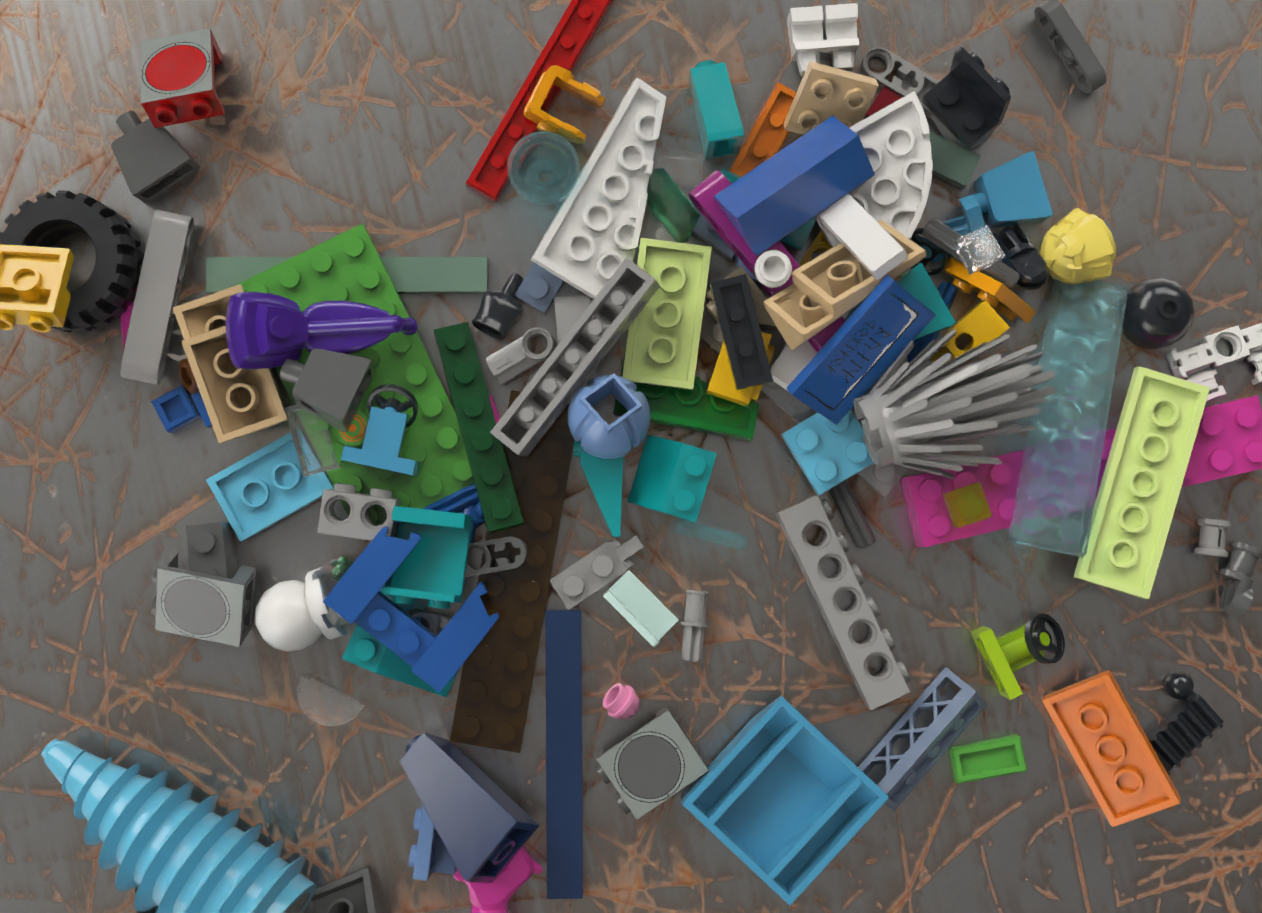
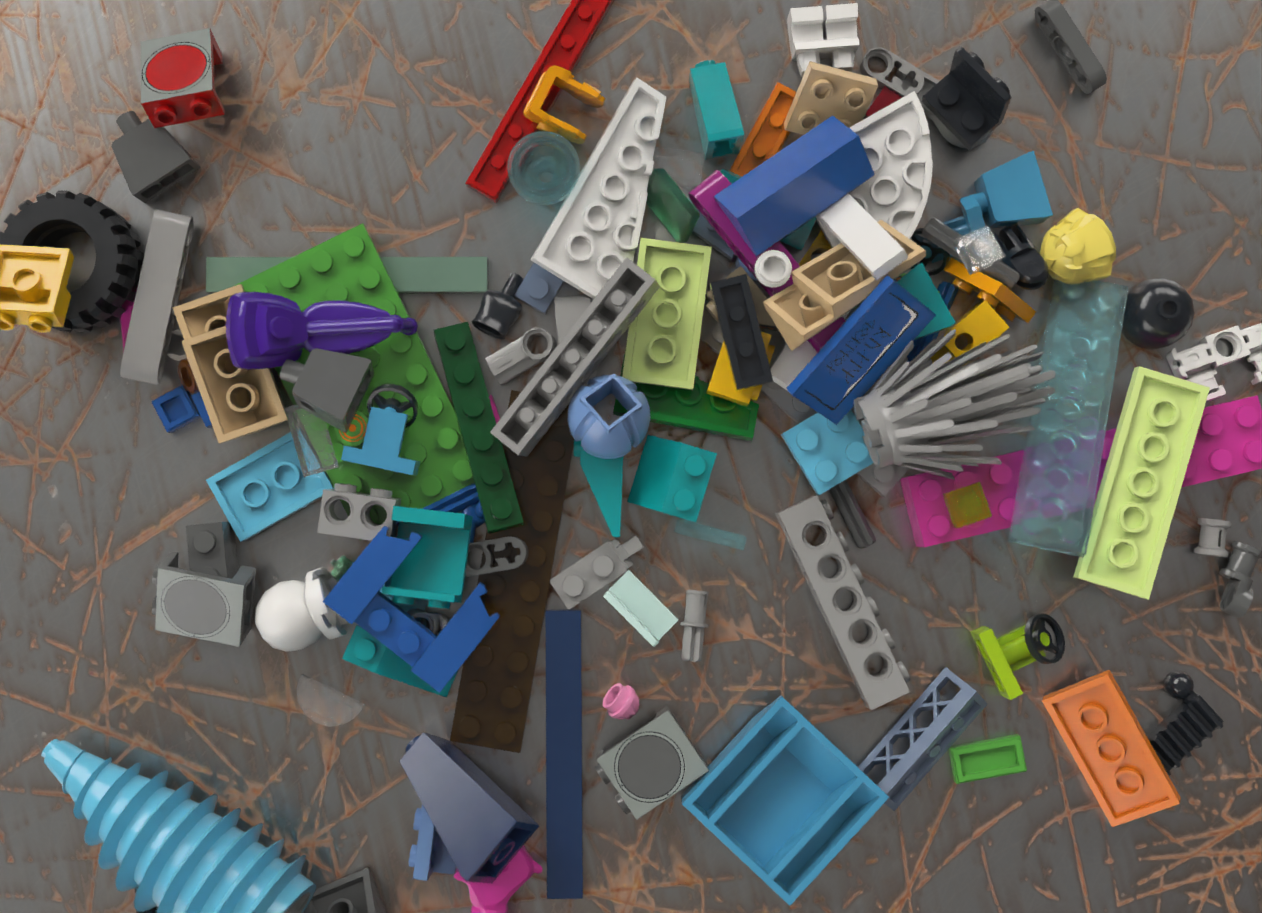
(952, 161): sand green tile -> none

